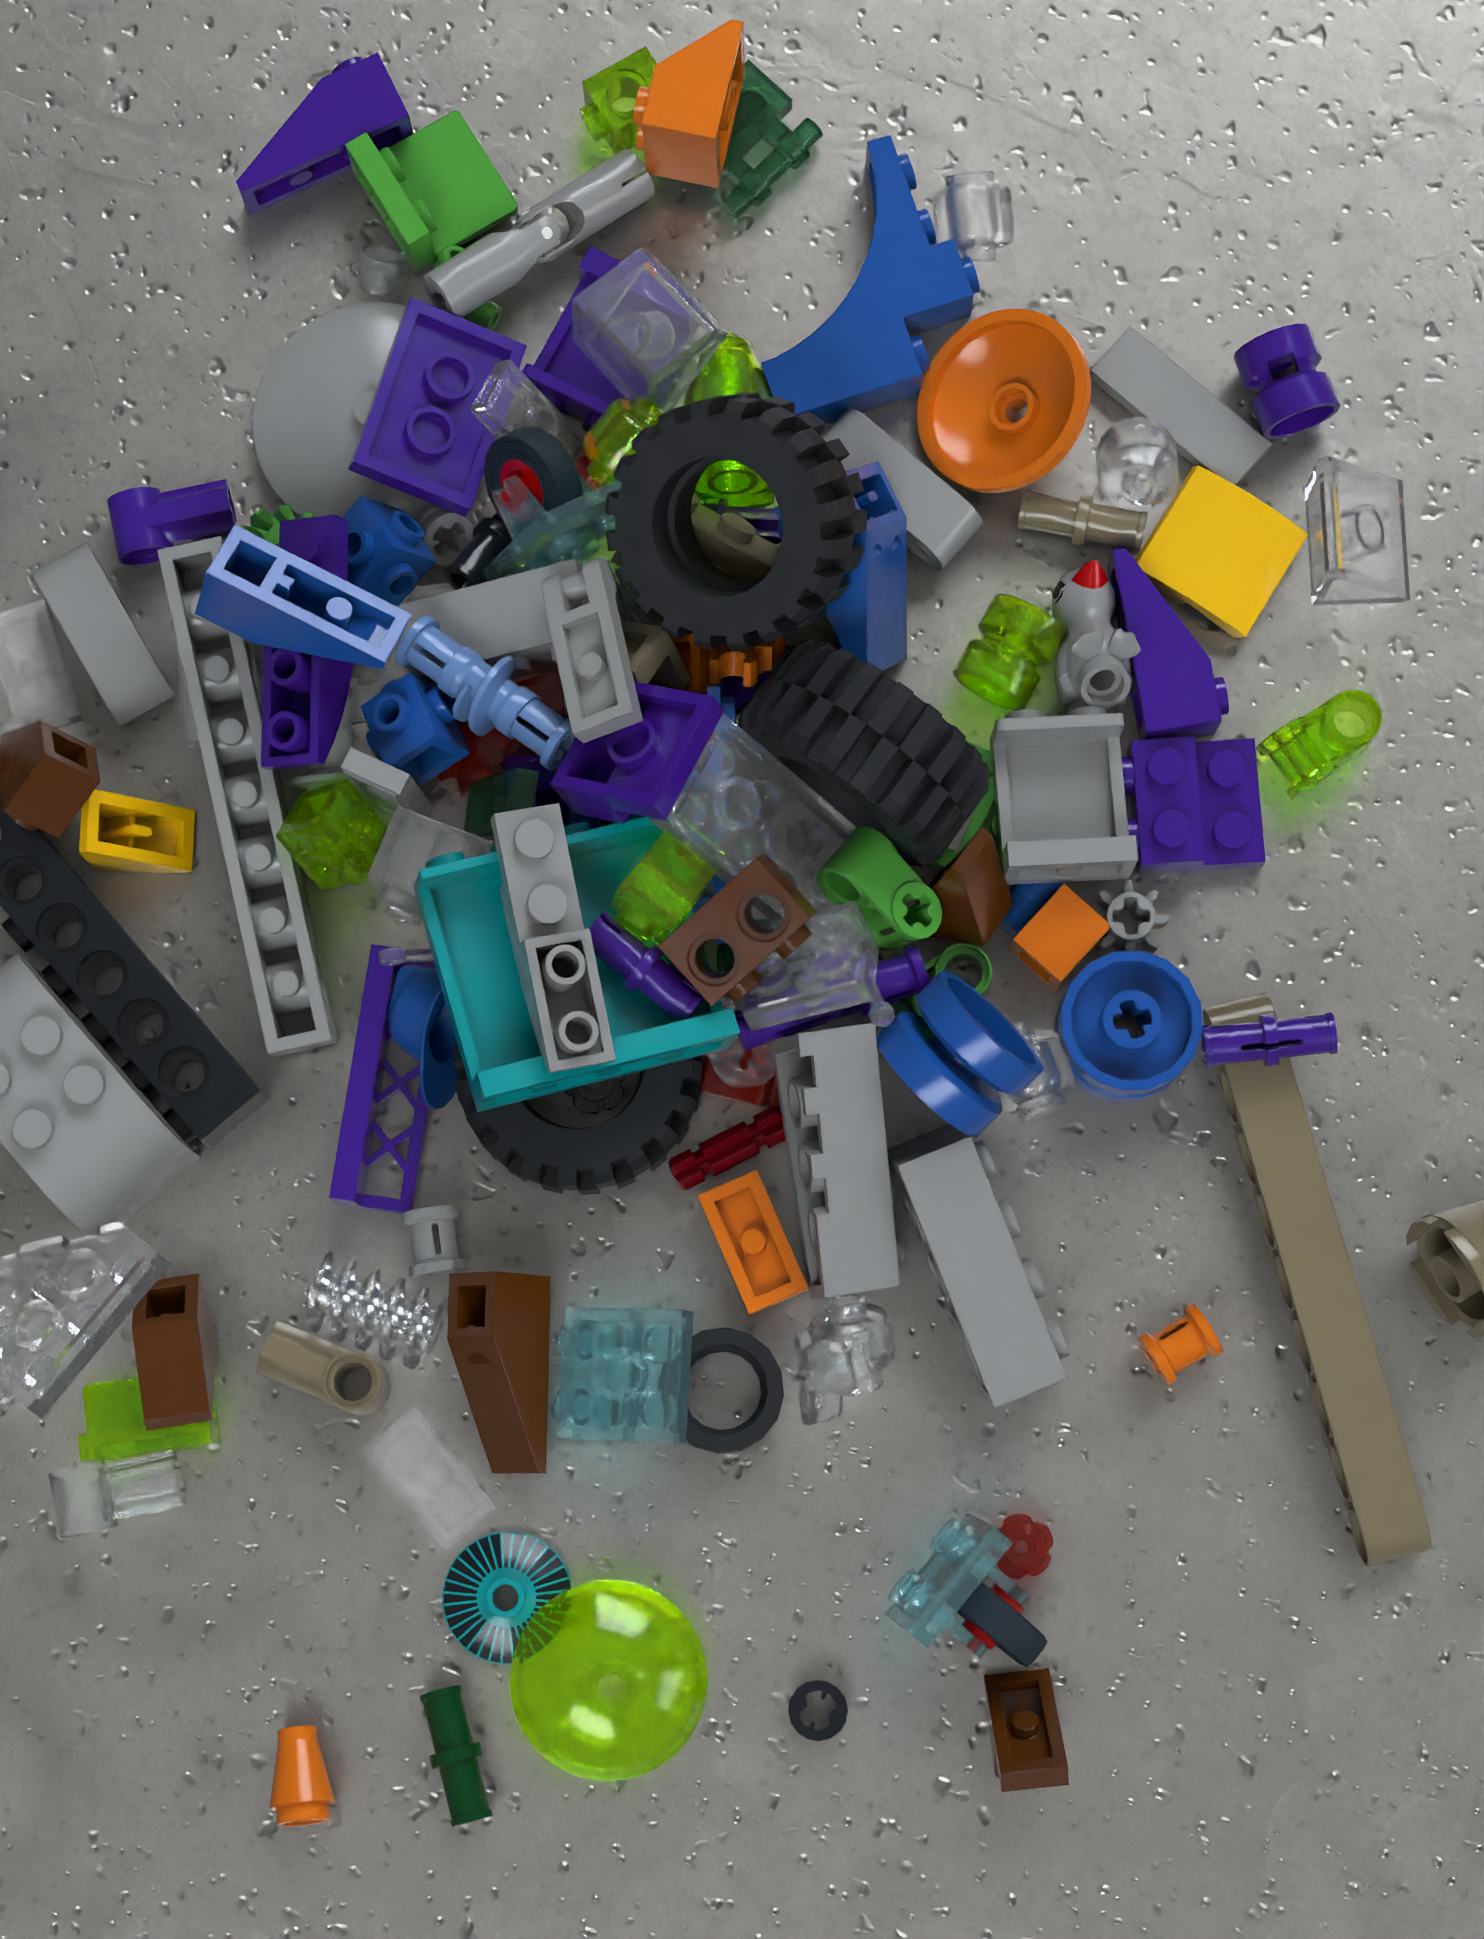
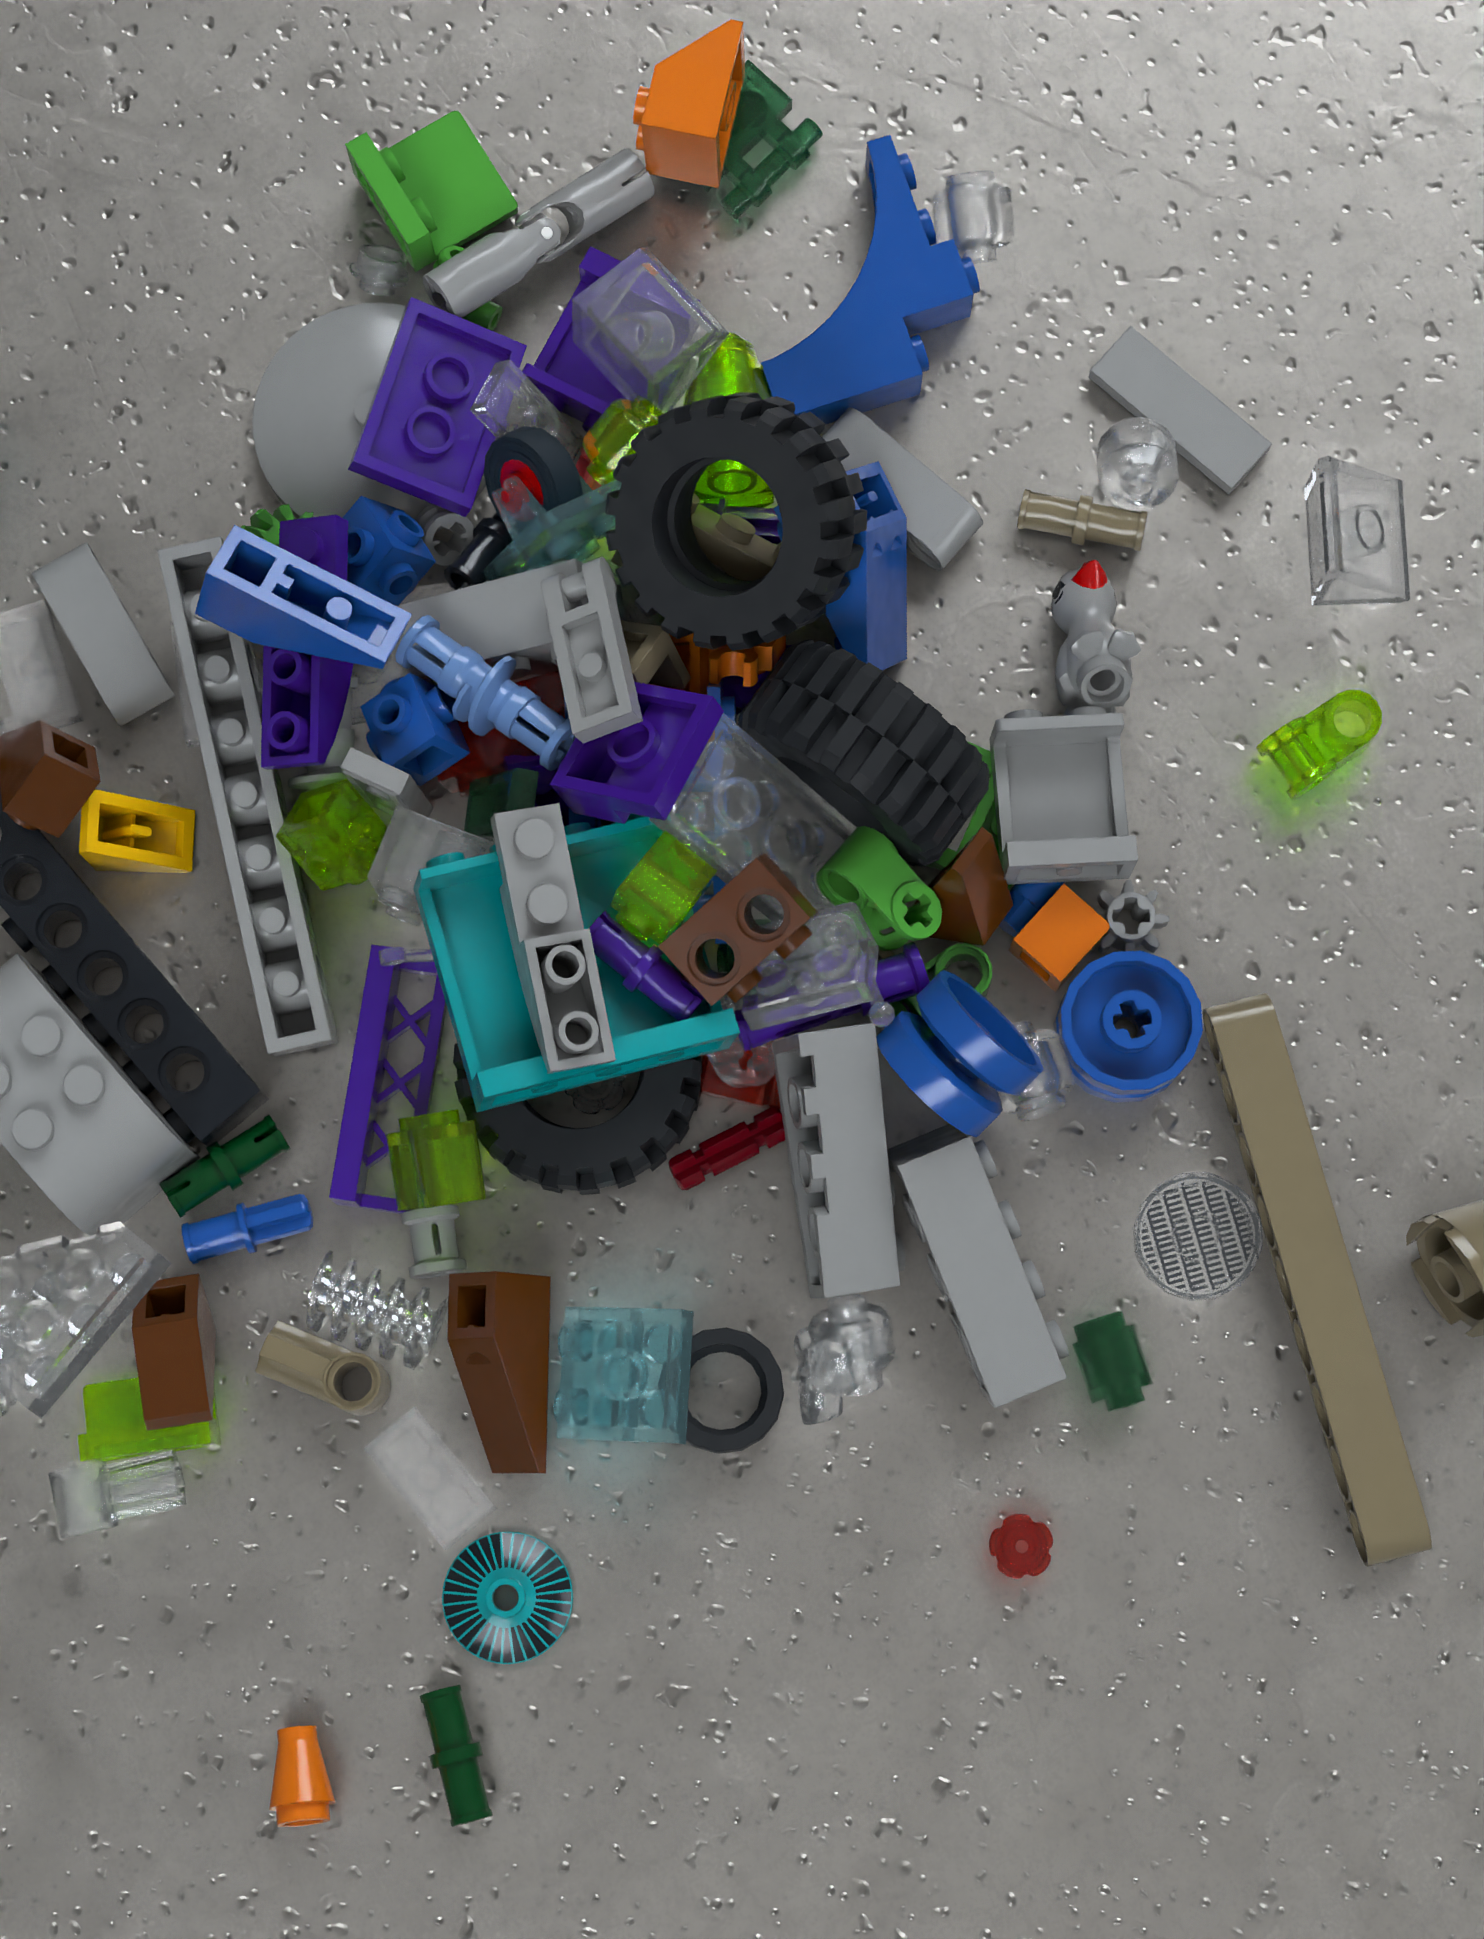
(155, 520): dark purple piece -> none
(224, 1165): none -> dark green pin
(247, 1227): none -> blue axle
(313, 139): dark purple slope -> none
(425, 1031): blue piece -> none
(435, 1161): none -> clear neon green brick
(600, 1632): clear neon green dish -> none
(605, 88): clear neon green brick -> none
(753, 1242): orange plate -> none
(837, 1716): black bush -> none
(952, 1583): clear light blue plate -> none
(981, 385): orange dish -> none
(999, 670): clear neon green wheel -> none
(1025, 1730): reddish brown slope -> none
(1112, 1361): none -> clear green brick
(1171, 674): dark purple slope -> none
(1180, 1344): orange bush -> none
(1194, 804): dark purple plate -> none
(1197, 1236): none -> clear tile
(1220, 551): yellow slope -> none
(1269, 1039): dark purple pin -> none
(1300, 393): dark purple wheel -> none

